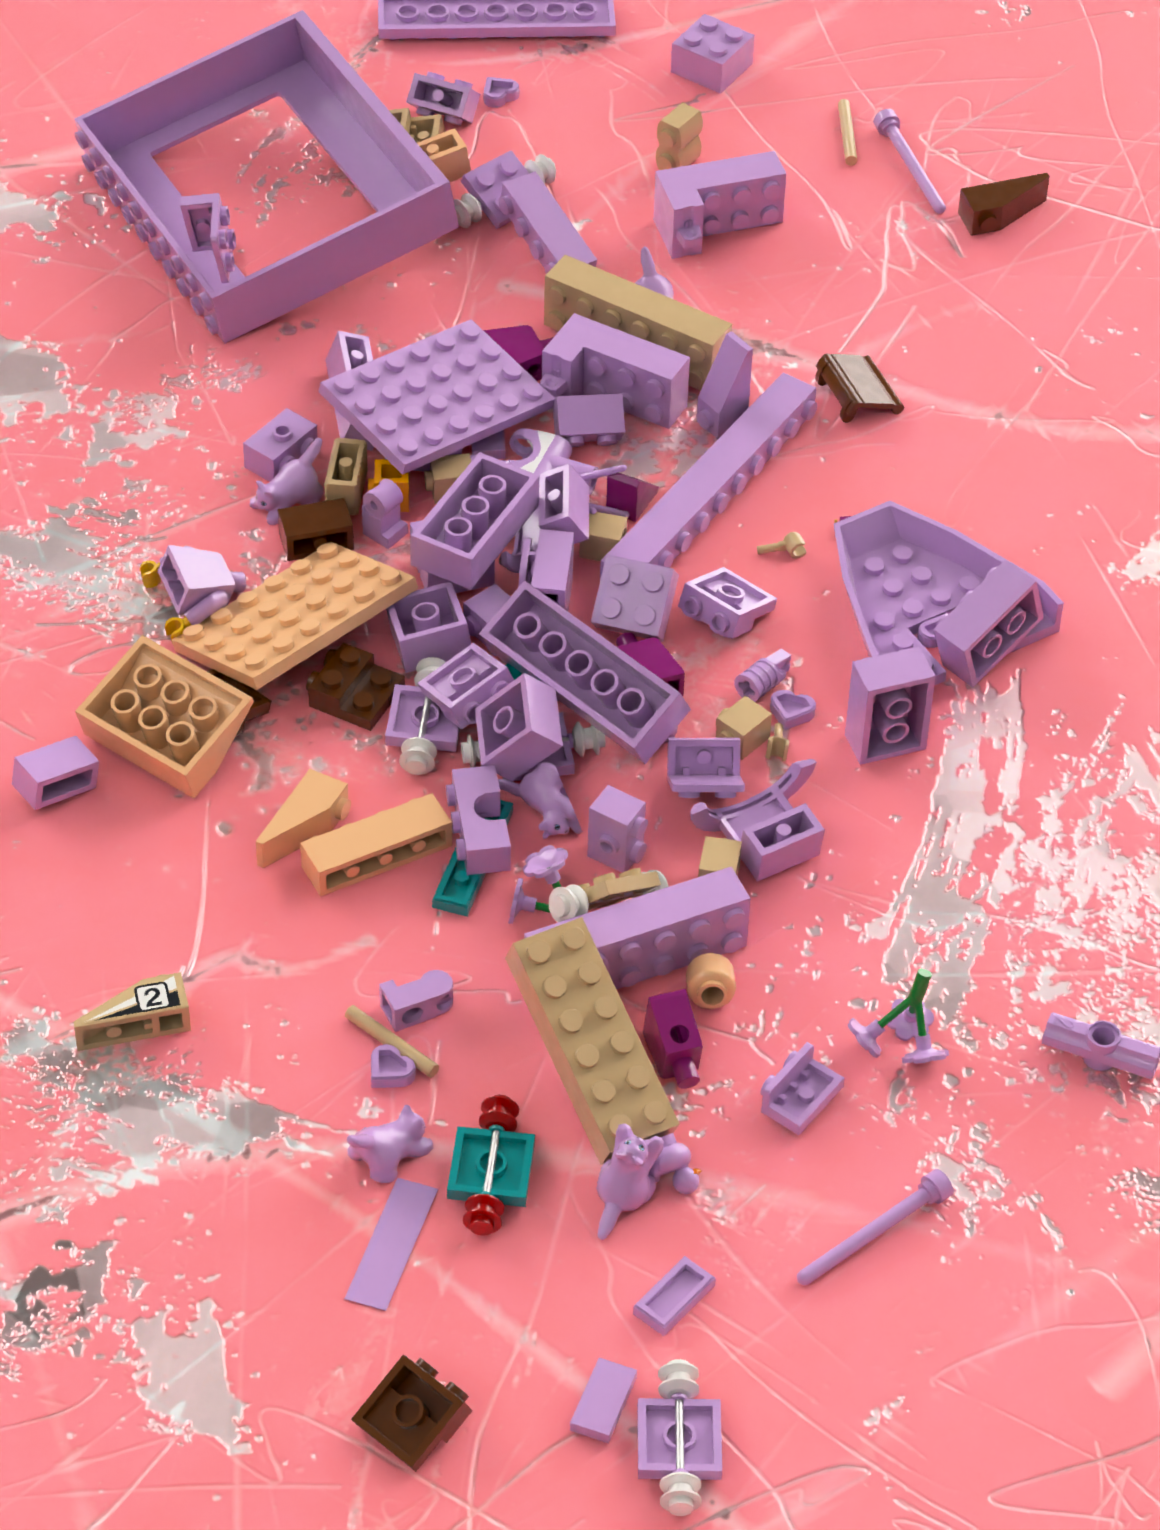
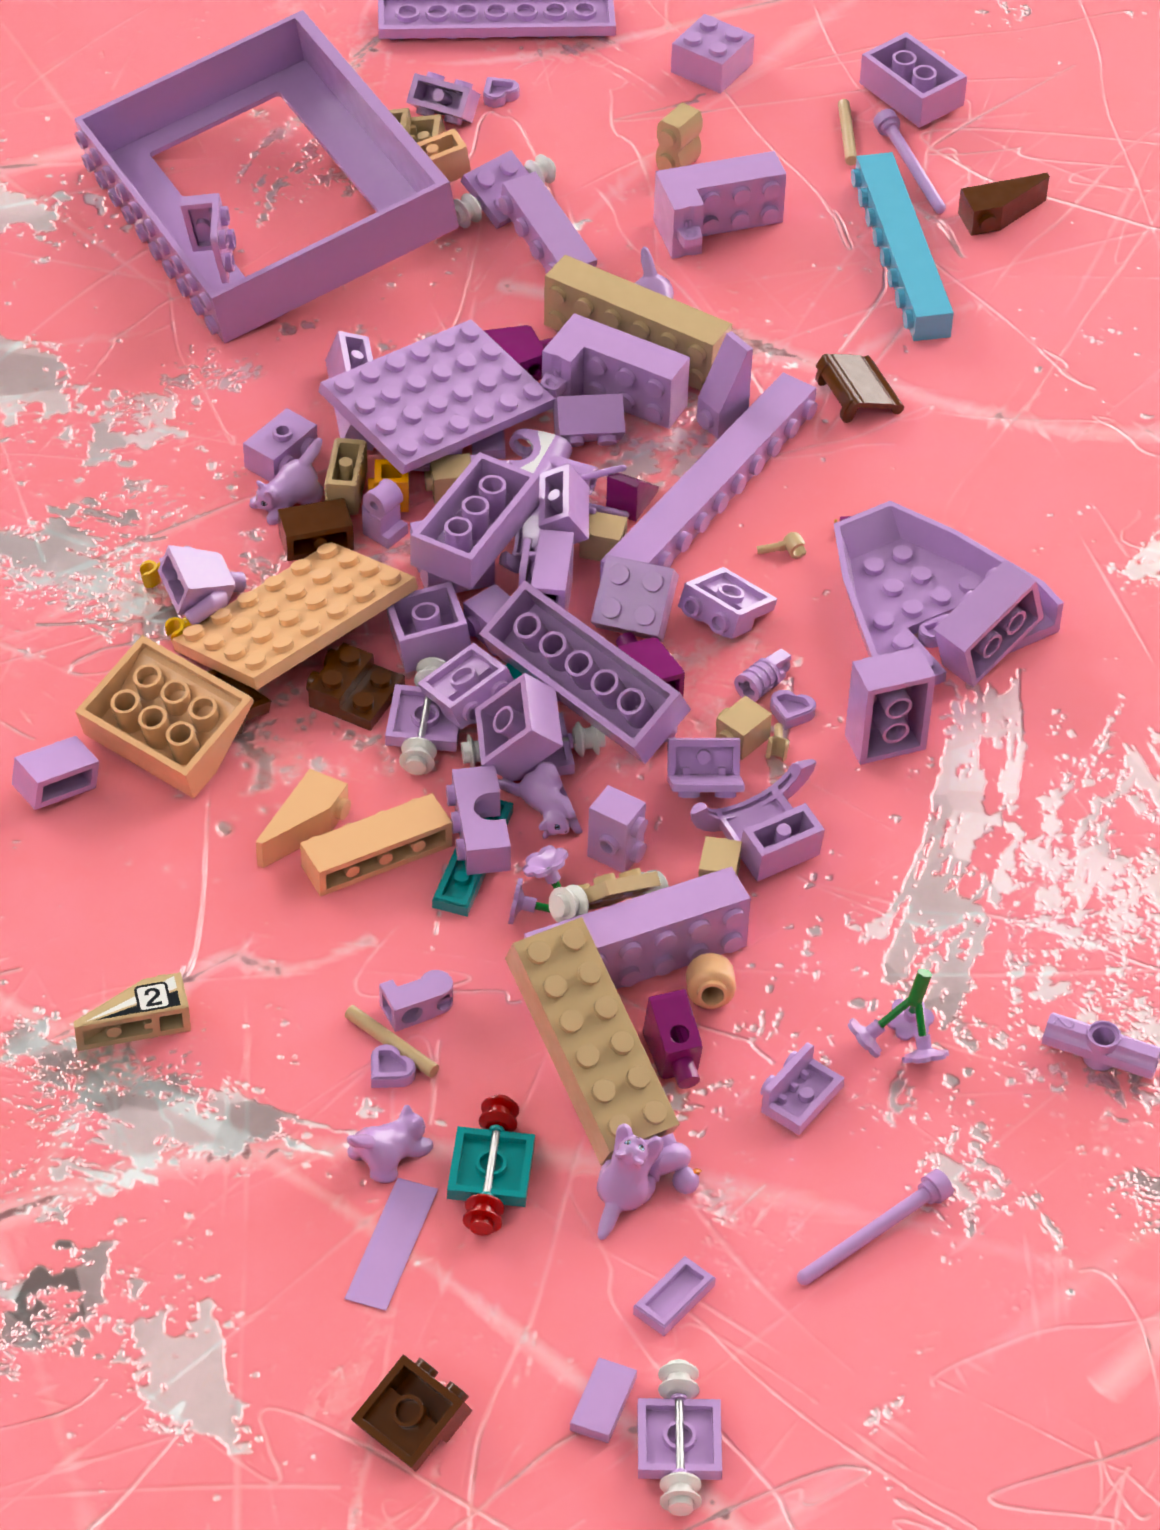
(902, 247): none -> medium azure brick
(913, 79): none -> lavender brick

